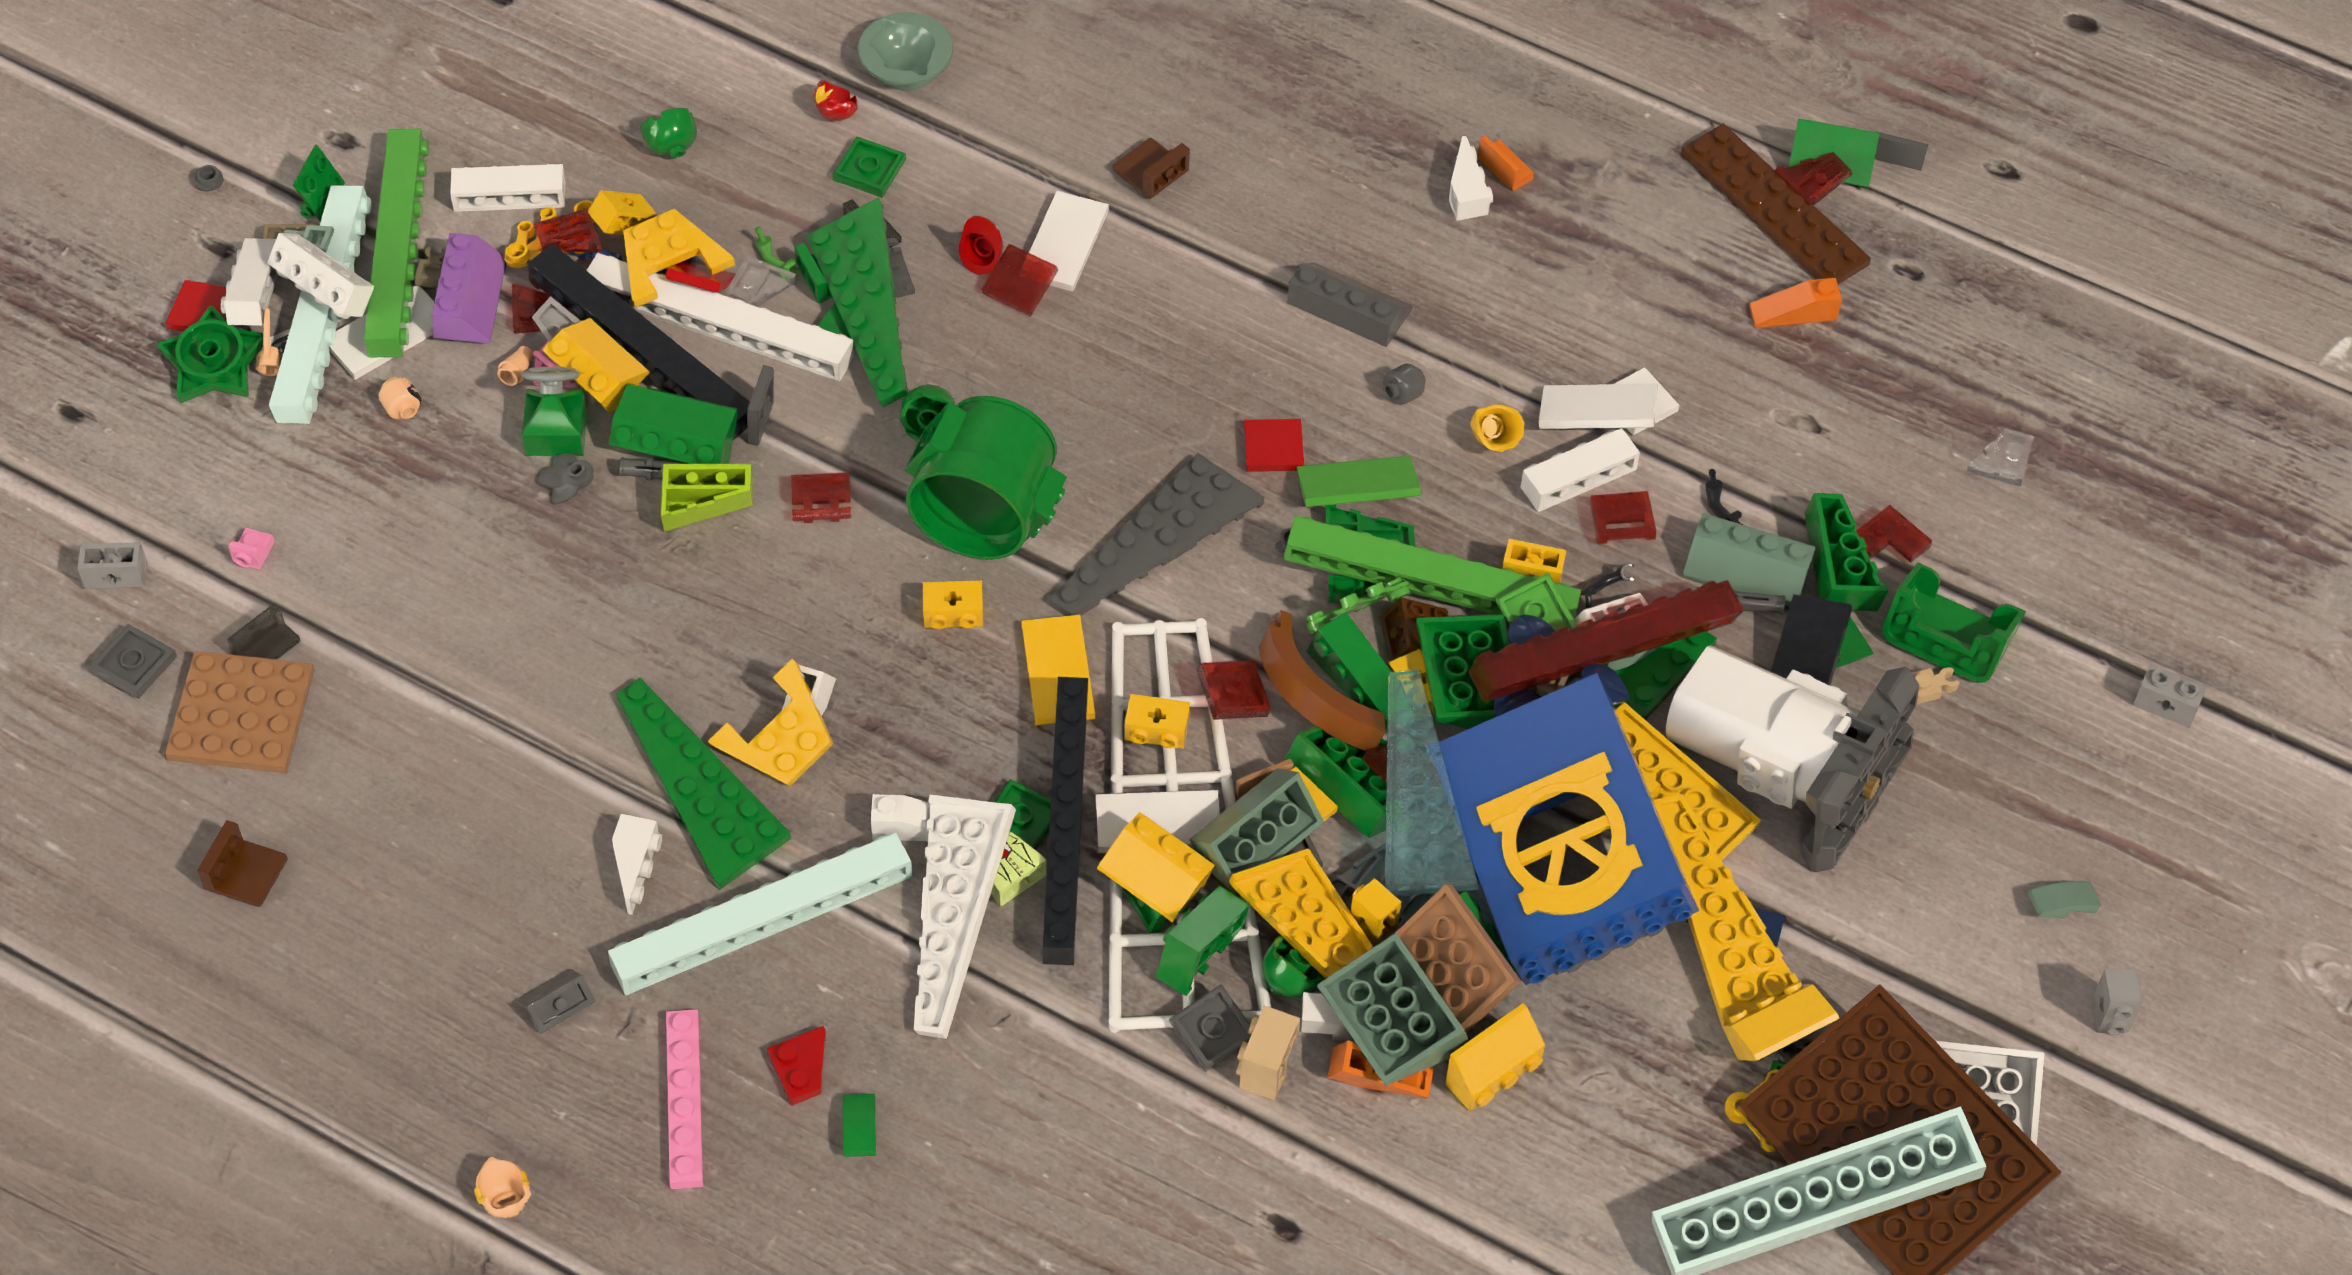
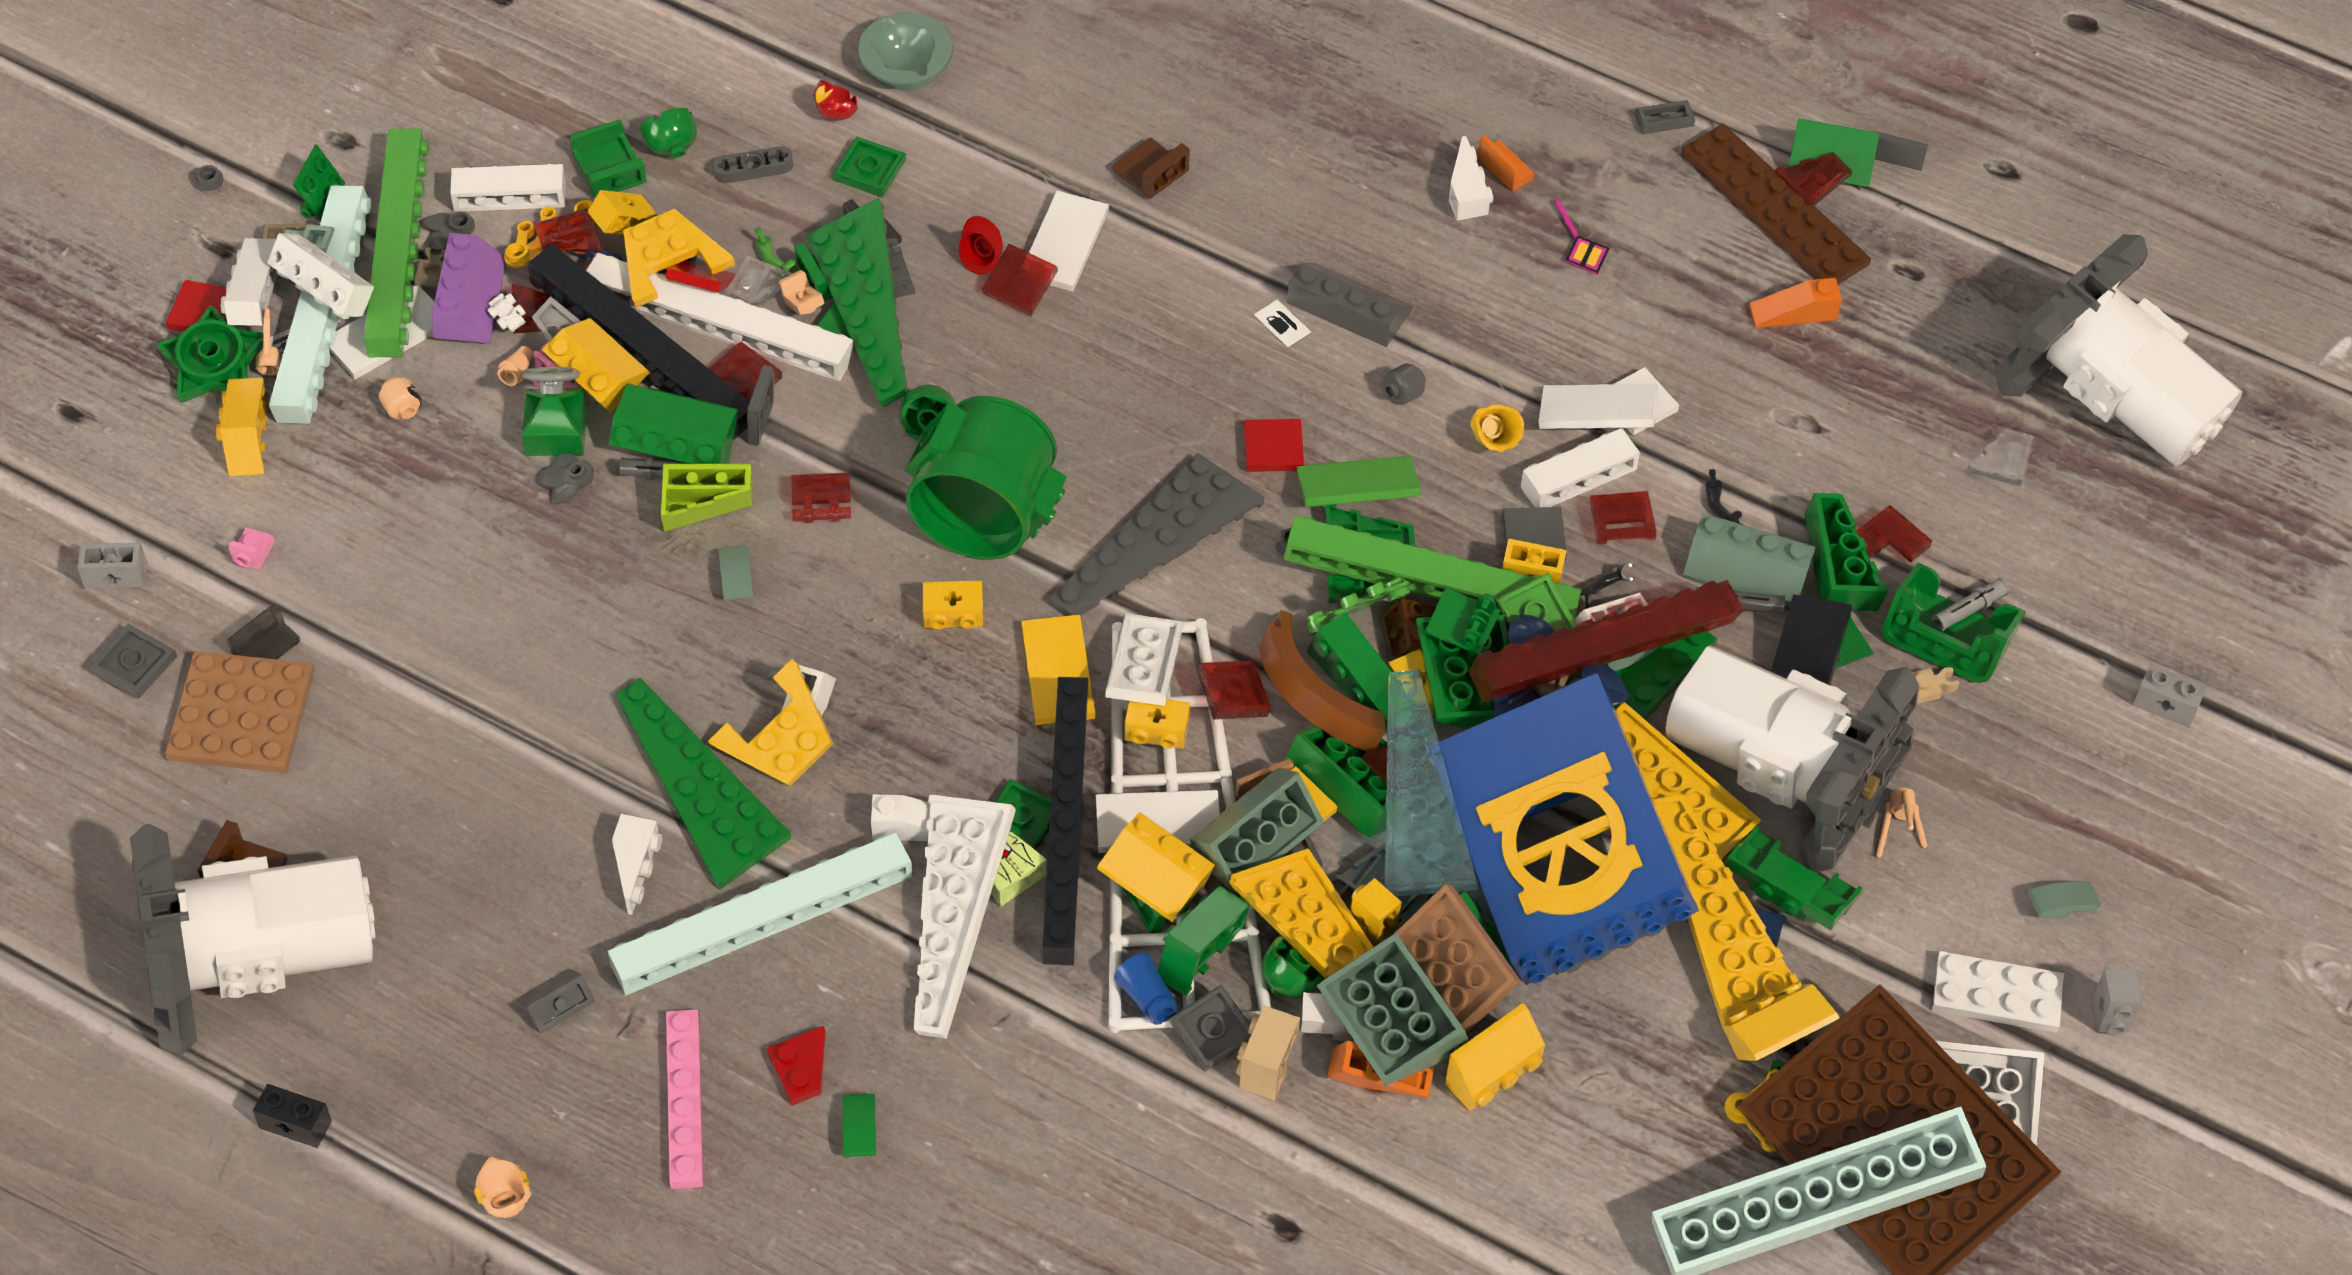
(242, 425): none -> yellow wedge
(242, 927): none -> white piece
(292, 1115): none -> black brick
(443, 224): none -> dark grey plate
(509, 316): none -> white piece
(607, 159): none -> green panel
(735, 573): none -> sand green slope
(742, 369): none -> clear red plate
(745, 173): none -> dark grey beam
(799, 294): none -> light nougat bracket
(1144, 659): none -> white tile
(1146, 987): none -> blue plant
(1282, 323): none -> white sticker
(1464, 620): none -> green hinge
(1535, 526): none -> dark grey tile
(1584, 252): none -> piece
(1665, 120): none -> dark grey tile
(1789, 883): none -> green bracket
(1904, 808): none -> light nougat plant
(1979, 599): none -> light grey pin
(1998, 992): none -> white plate
(2122, 358): none -> white piece

